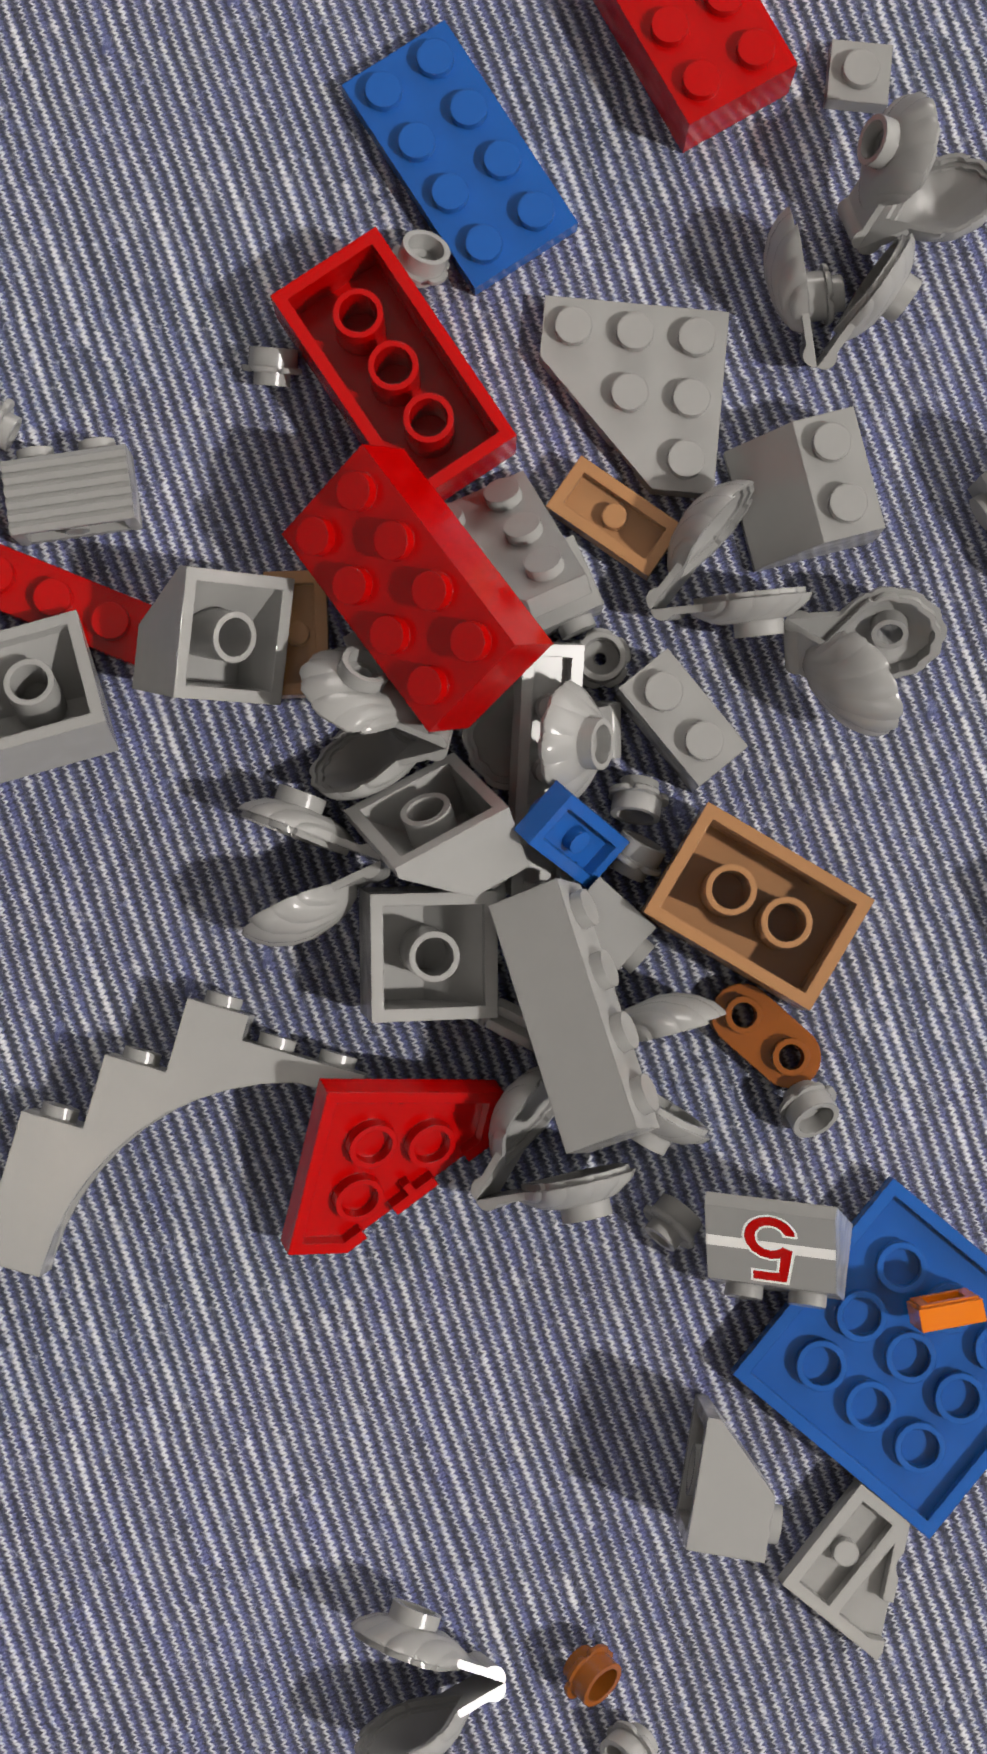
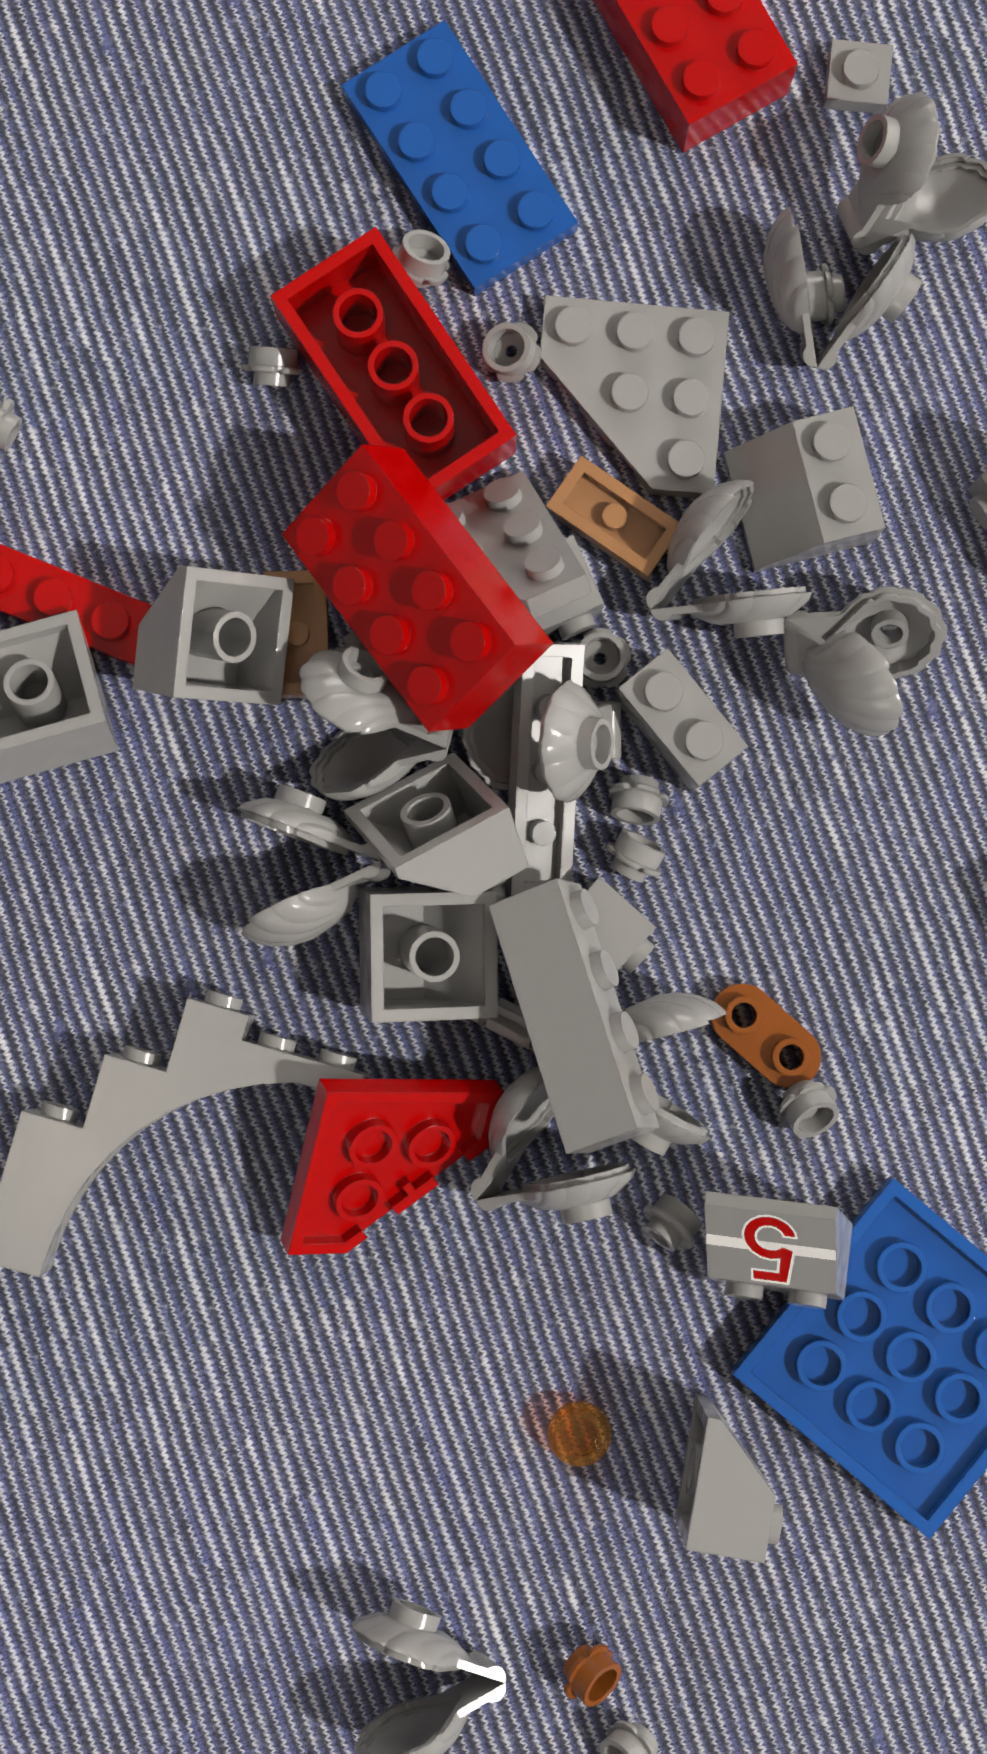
(71, 492): light grey brick -> none
(498, 342): none -> light grey plate
(571, 834): blue plate -> none
(579, 1433): none -> clear orange plate
(756, 907): medium nougat brick -> none
(851, 1566): light grey wing -> none
(946, 1310): orange tile -> none

